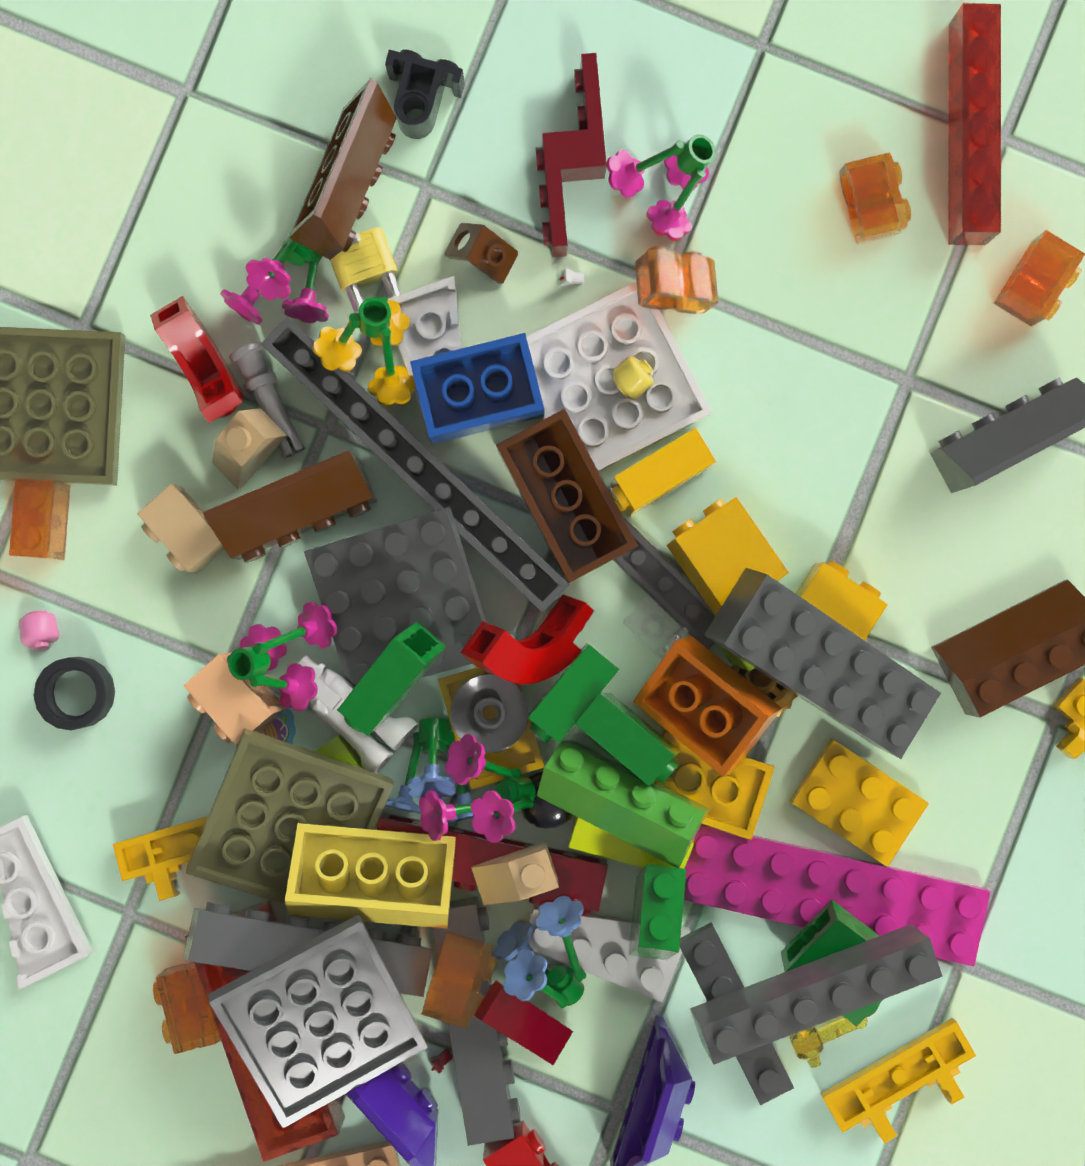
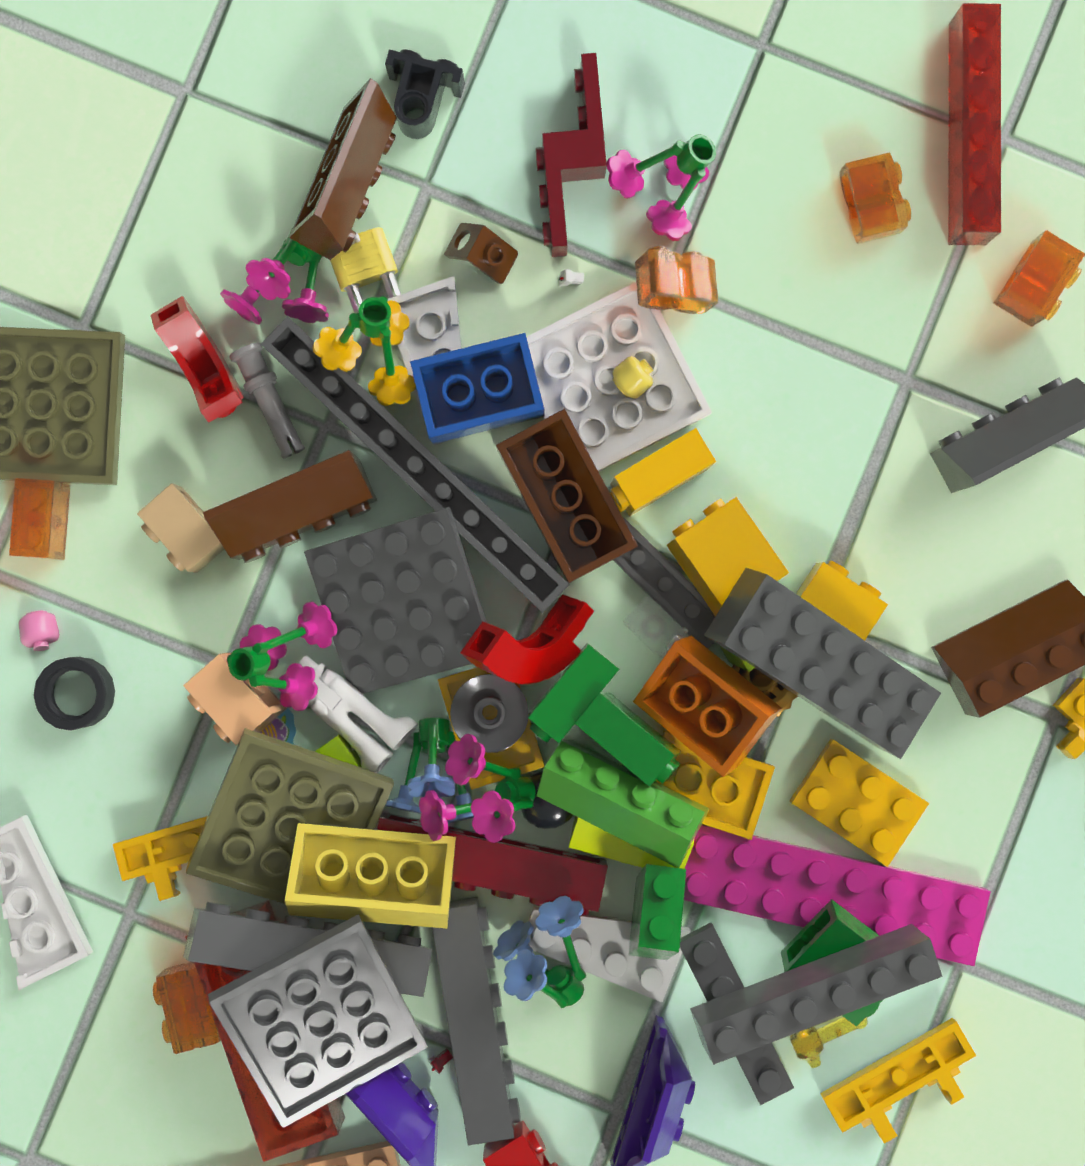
(245, 445): tan slope -> none
(391, 678): green brick -> none
(457, 980): clear orange brick -> none
(516, 875): tan slope -> none
(523, 1023): dark red tile -> none

